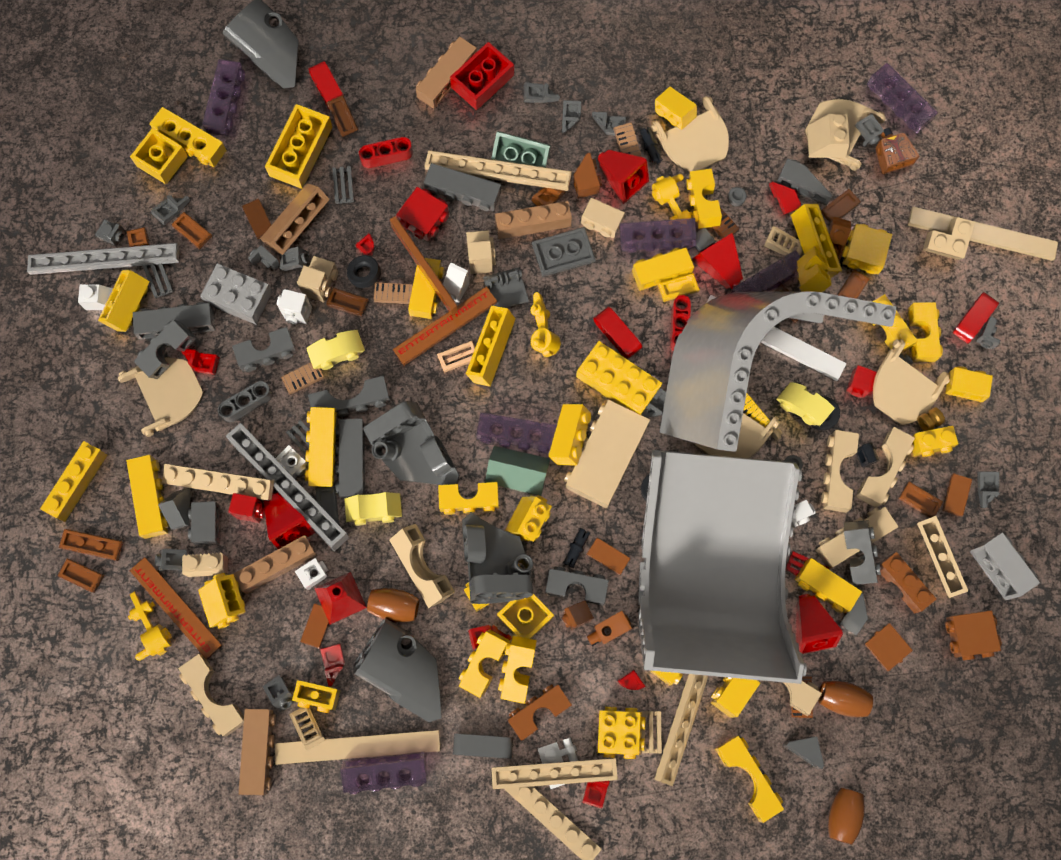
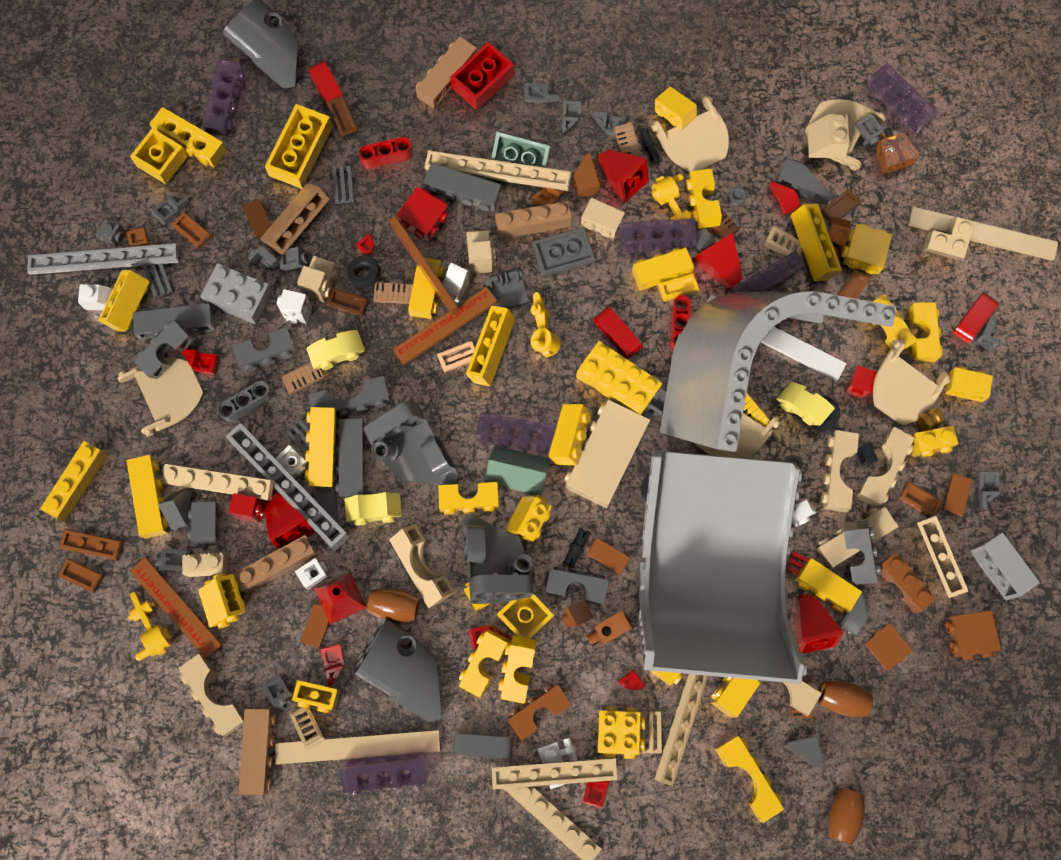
(812, 271): yellow arch -> none

